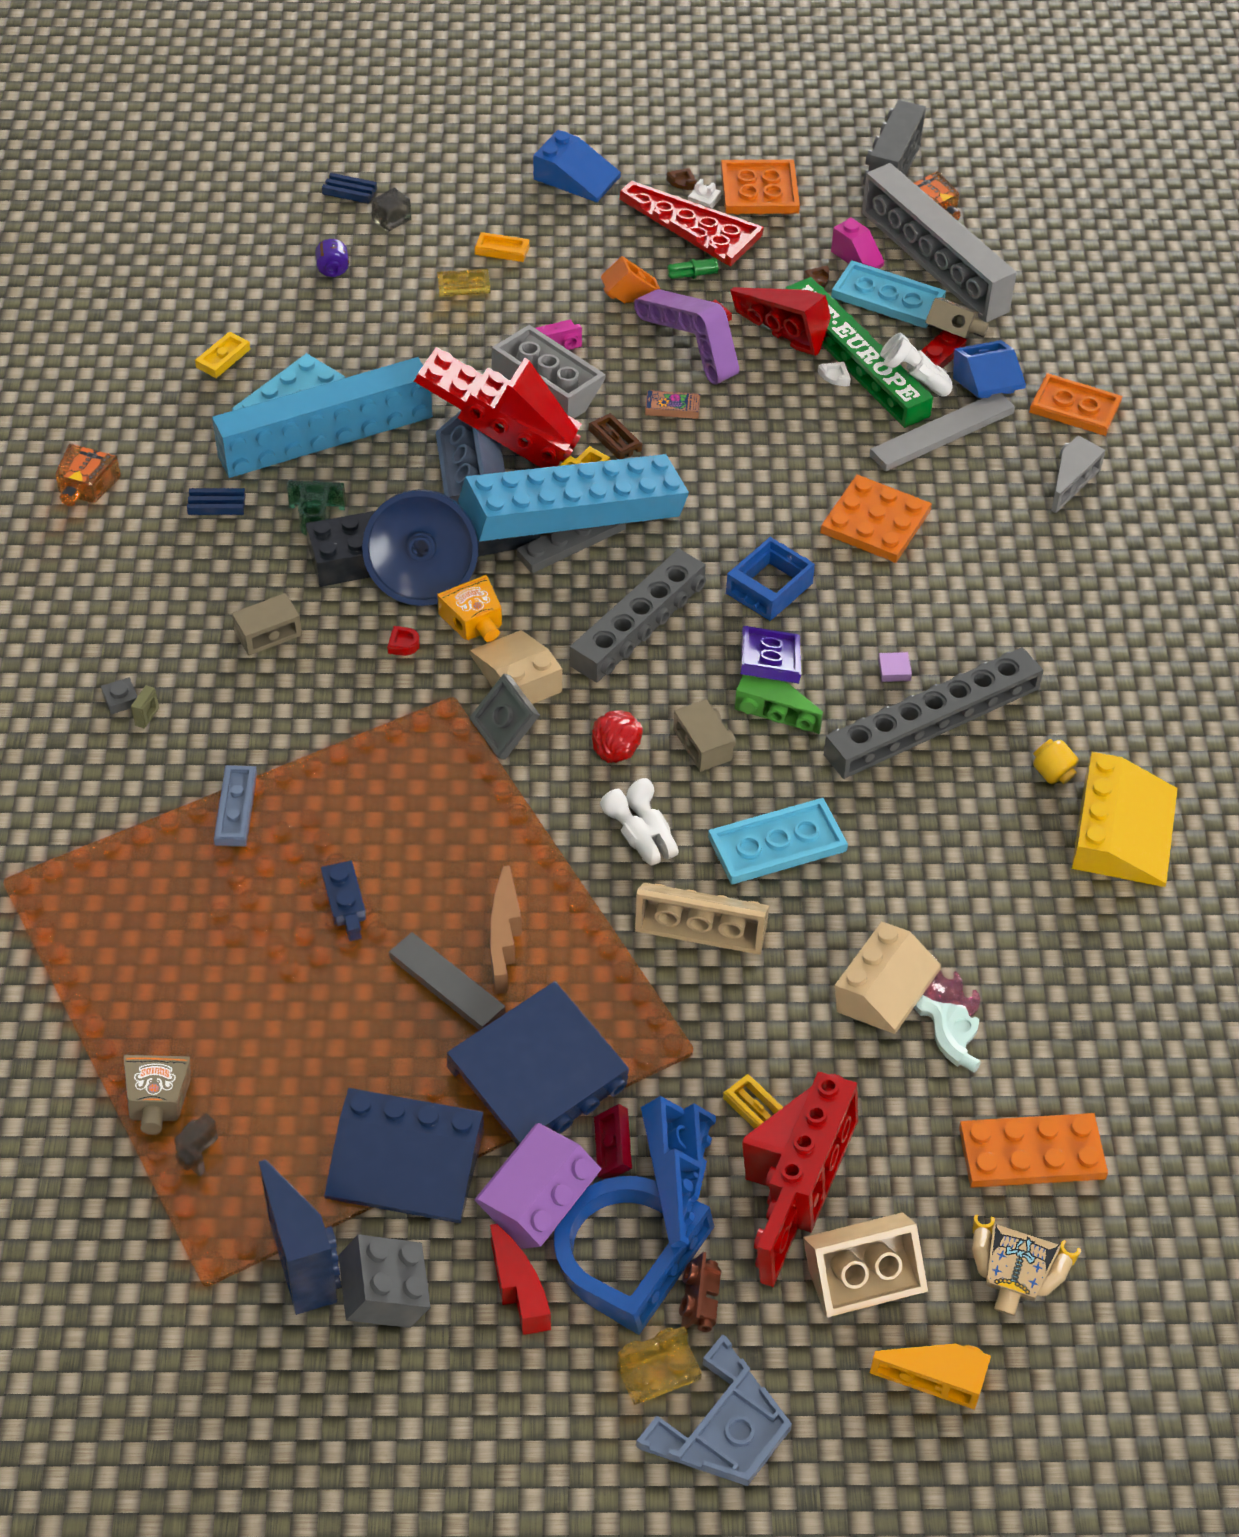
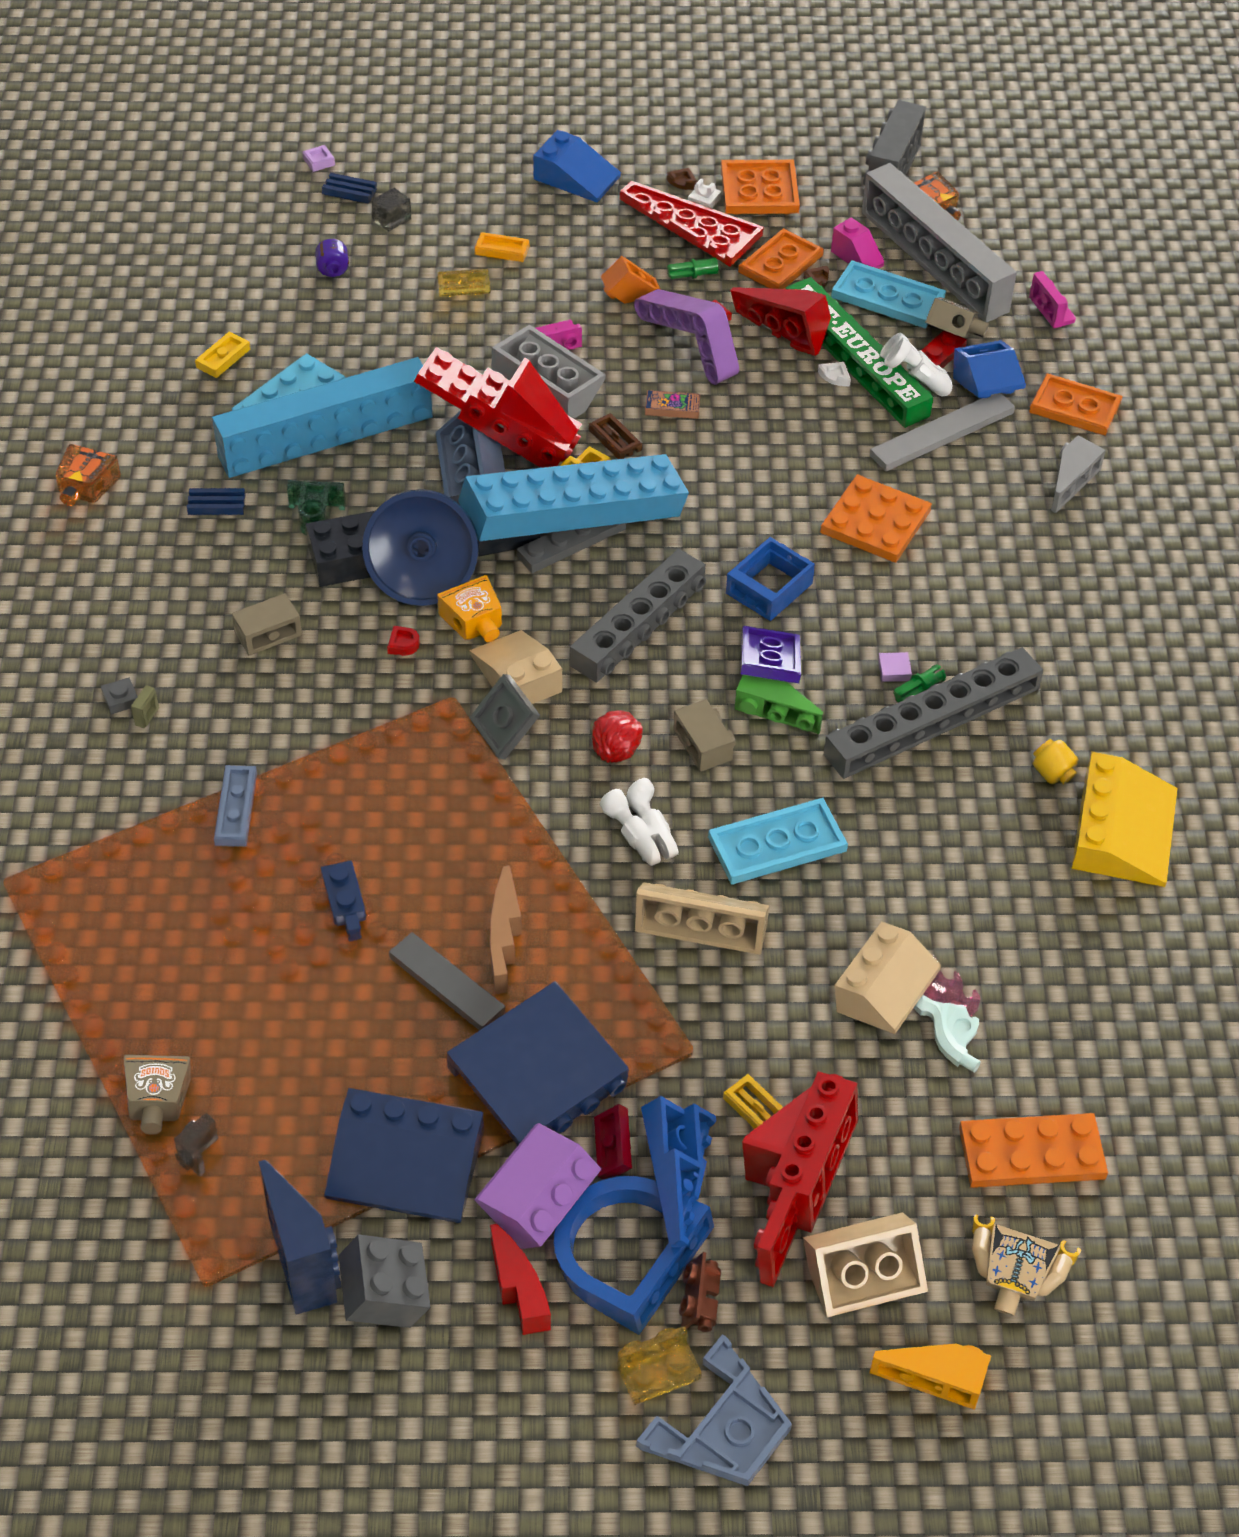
(318, 158): none -> lavender tile
(781, 260): none -> orange tile
(920, 683): none -> green axle
(1050, 301): none -> dark pink bracket

